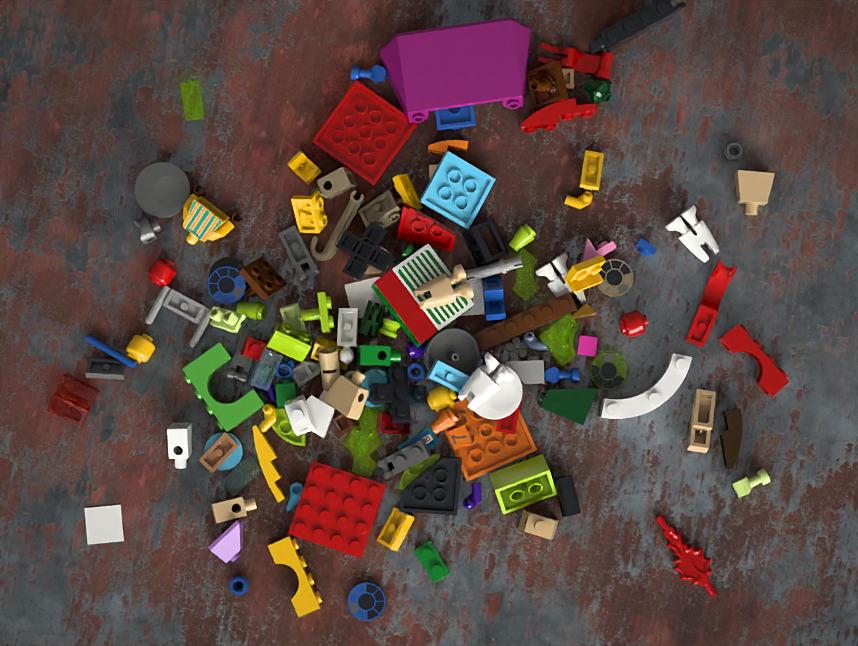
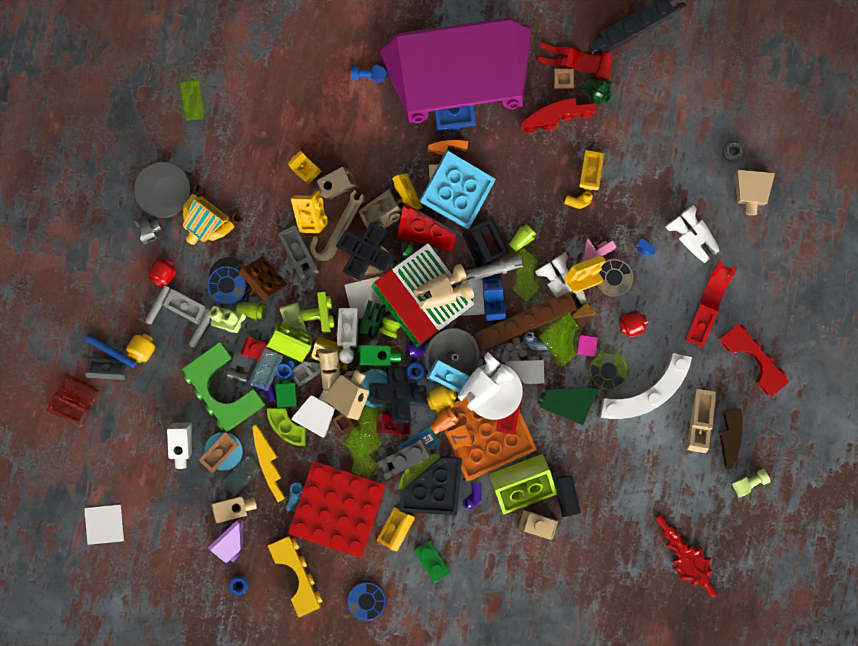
(270, 417): yellow arm -> none
(299, 415): white torso -> none
(364, 133): red plate -> none
(542, 85): reddish brown plate -> none
(554, 375): blue leg -> none

